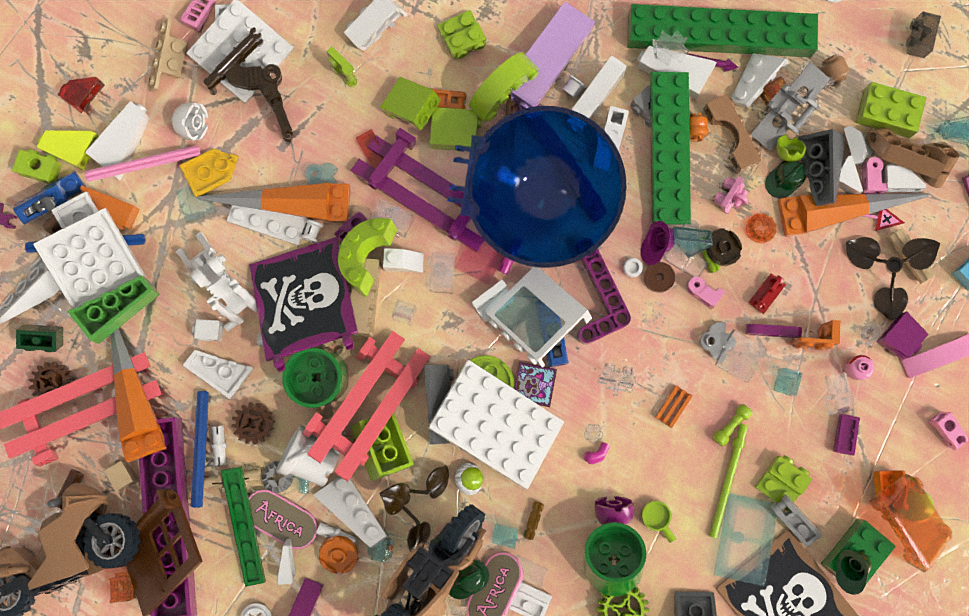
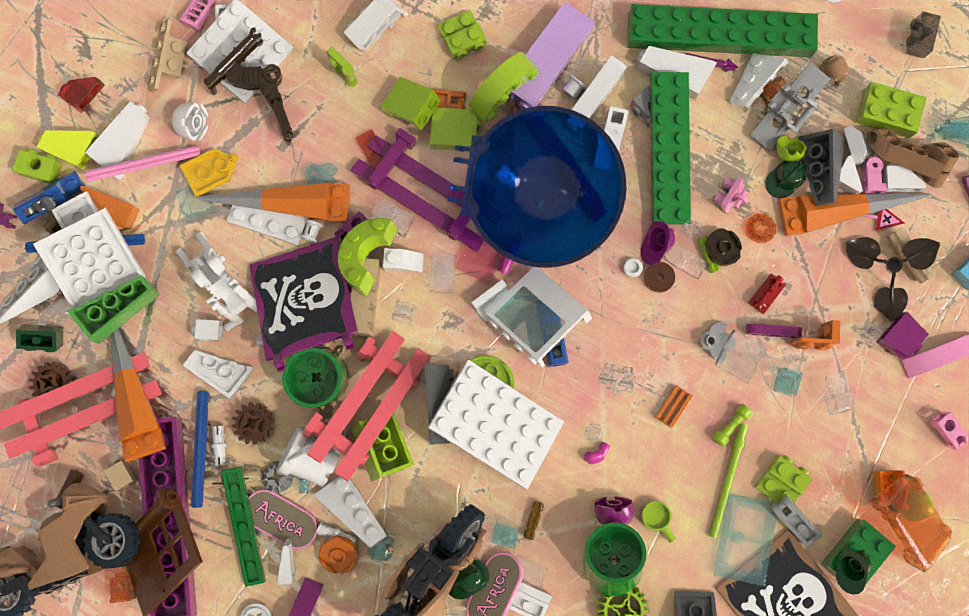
(398, 496): dark brown plant -> none
(468, 478): hair -> none
(535, 383): tile -> none
(603, 294): magenta beam -> none
(670, 50): clear piece -> none
(692, 240): clear light blue slope -> none
(698, 127): orange piece -> none
(703, 293): bright pink leg -> none
(723, 113): medium nougat arch -> none
(846, 434): magenta plate -> none
(859, 367): bright pink head -> none

